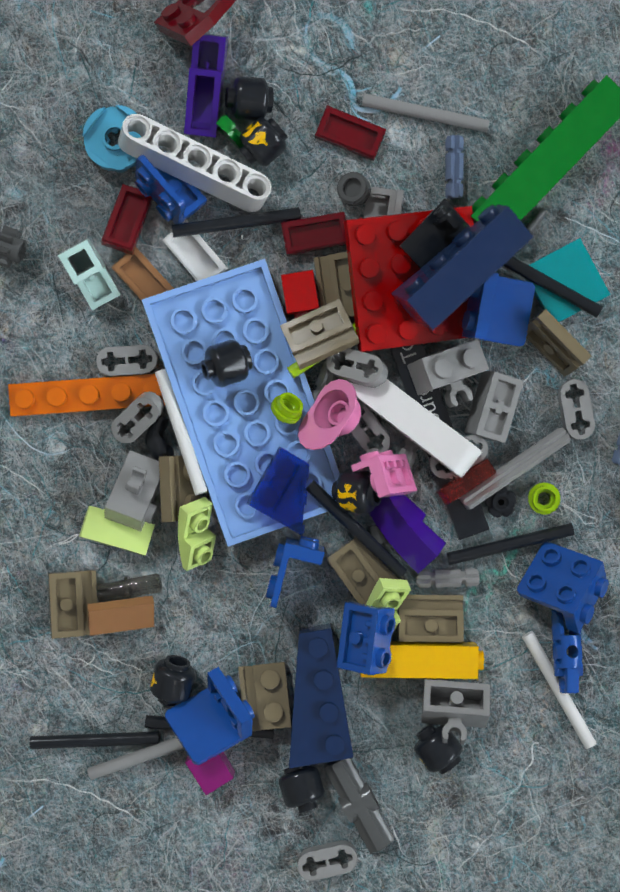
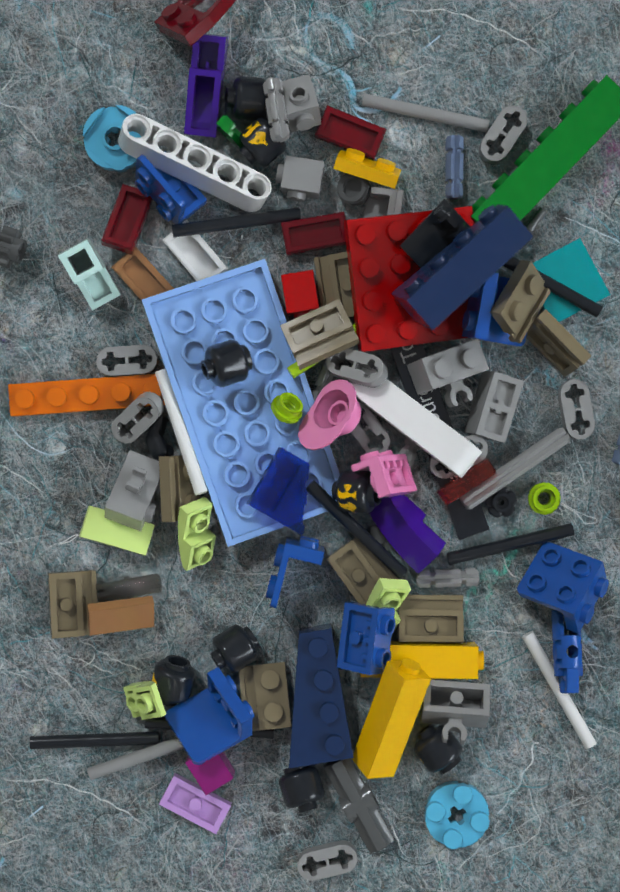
(144, 700): none -> yellowish green slope
(191, 803): none -> lavender plate
(235, 648): none -> black head
(276, 110): none -> light grey axle
(300, 178): none -> light grey brick
(301, 103): none -> light grey brick
(379, 171): none -> yellow plate
(390, 718): none -> yellow brick
(474, 821): none -> medium azure plate
(496, 130): none -> light grey beam
(520, 301): none -> dark tan plate

